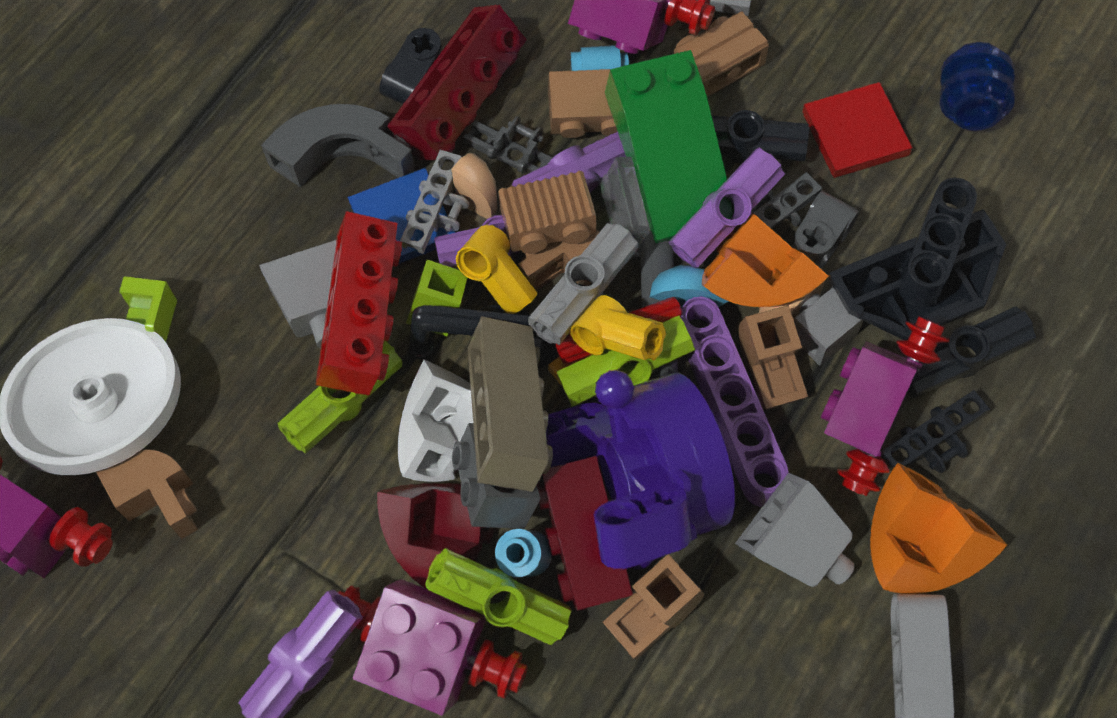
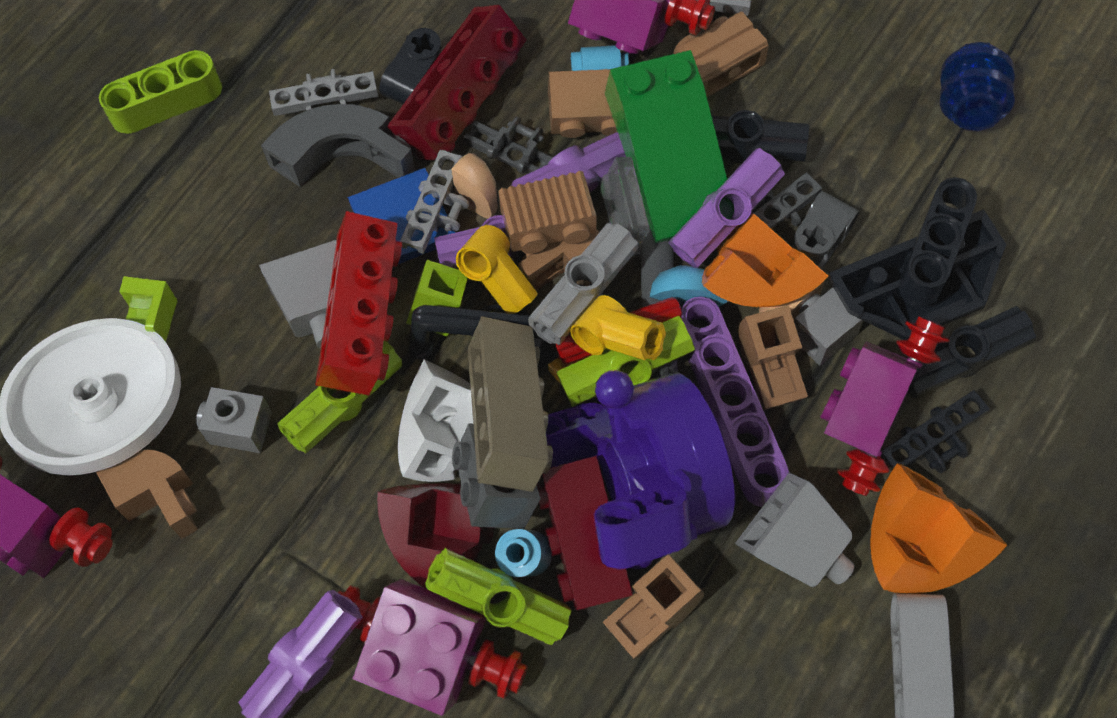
(160, 92): none -> lime beam
(234, 419): none -> light grey brick
(333, 82): none -> light grey piece
(856, 129): red tile -> none

